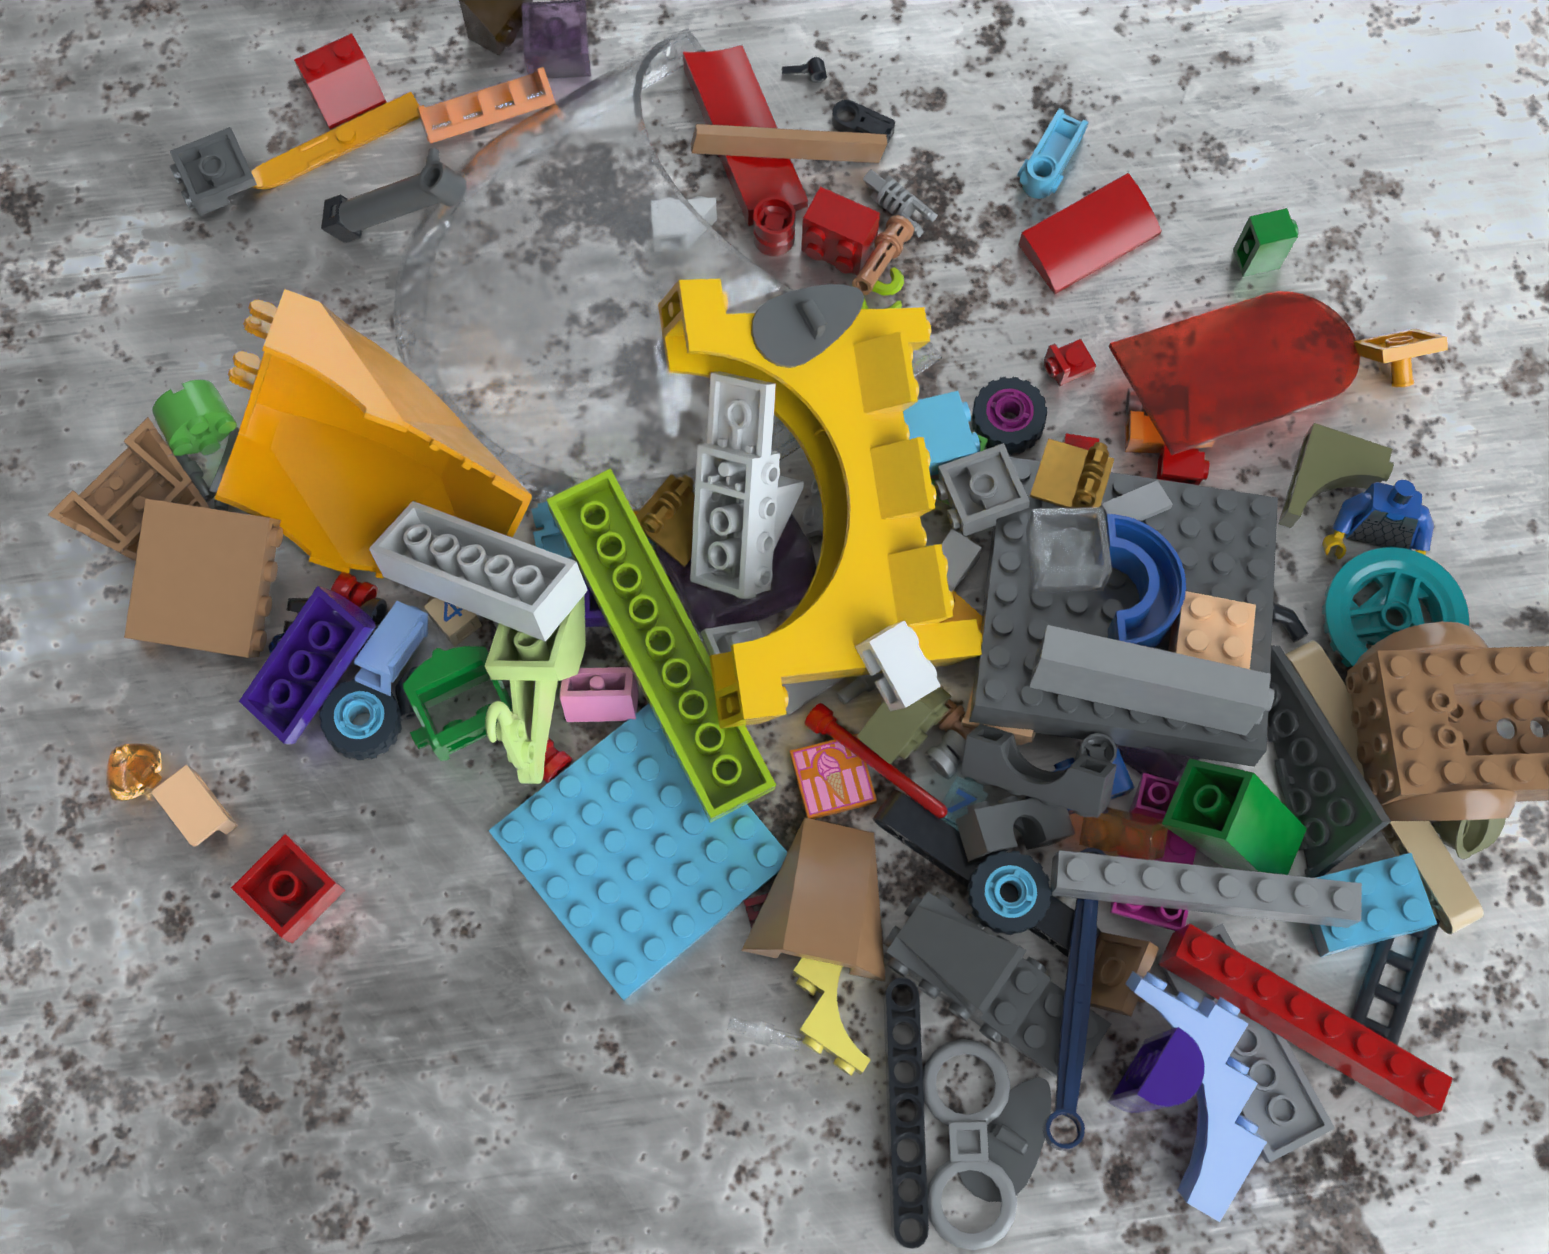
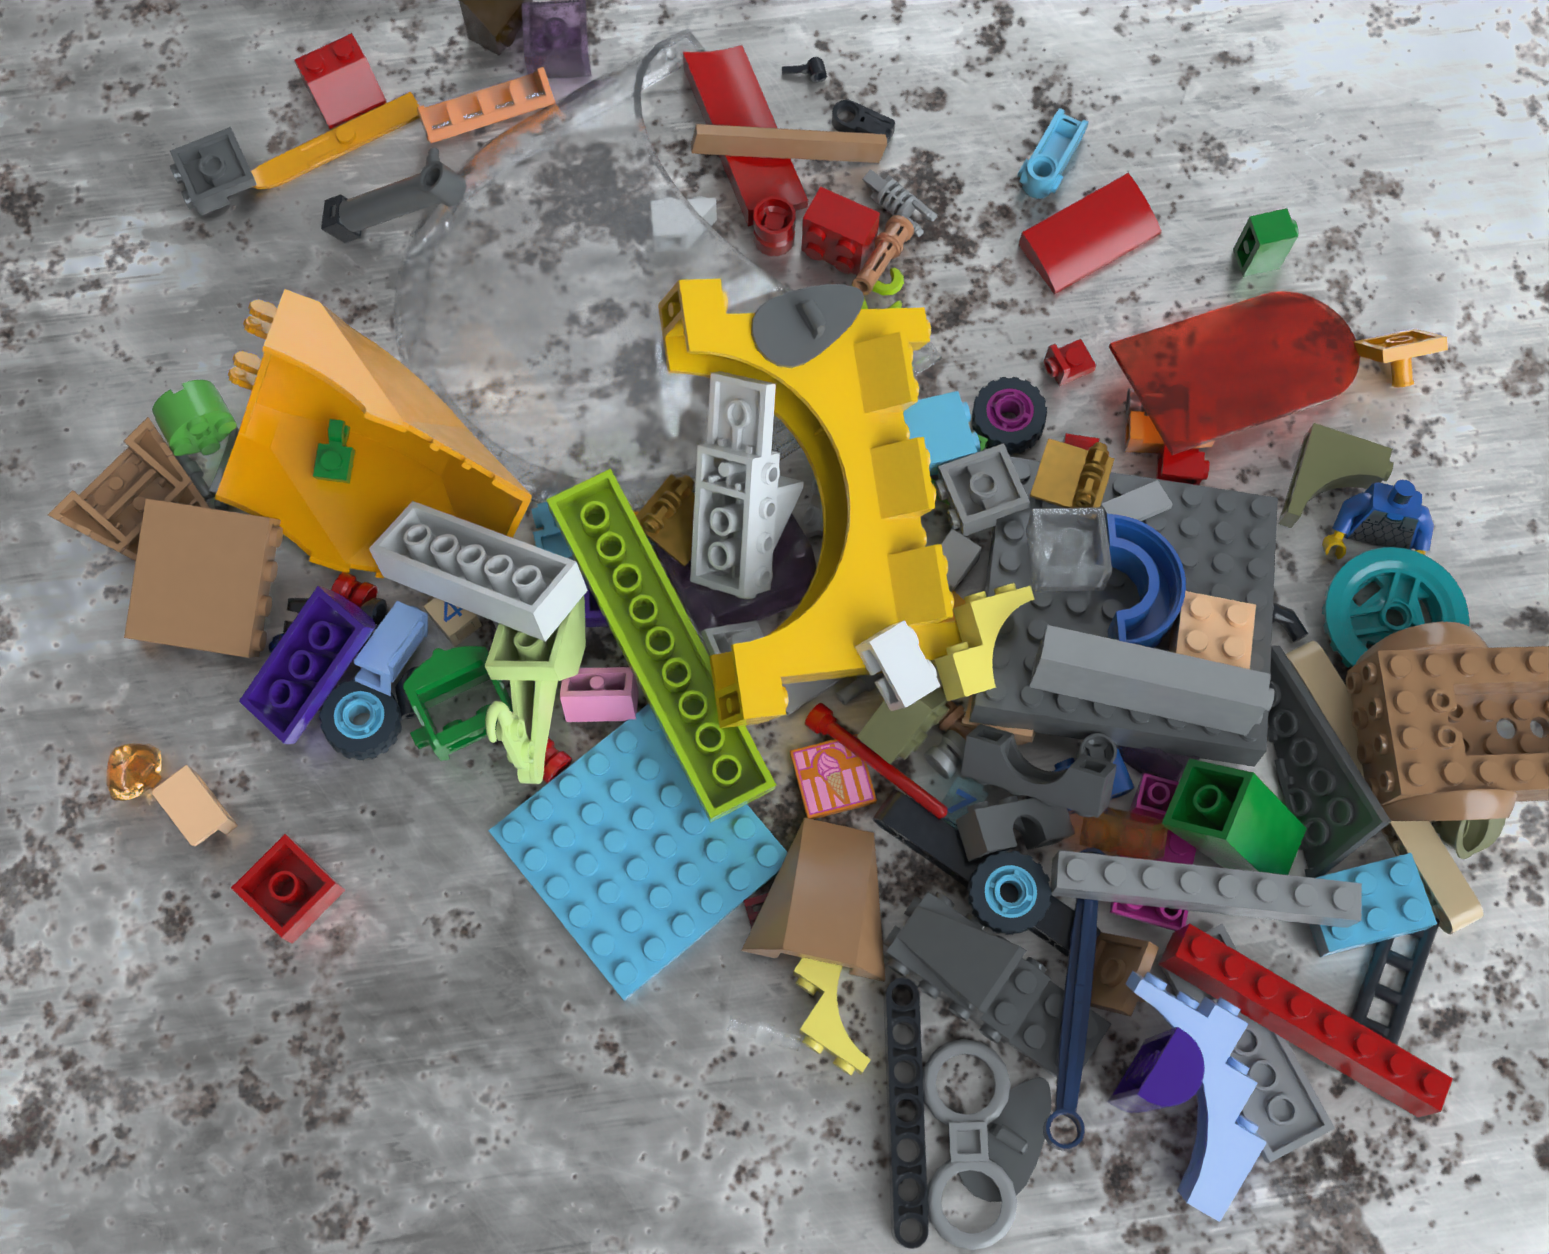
(335, 460): none -> green plate
(969, 664): none -> light yellow arch

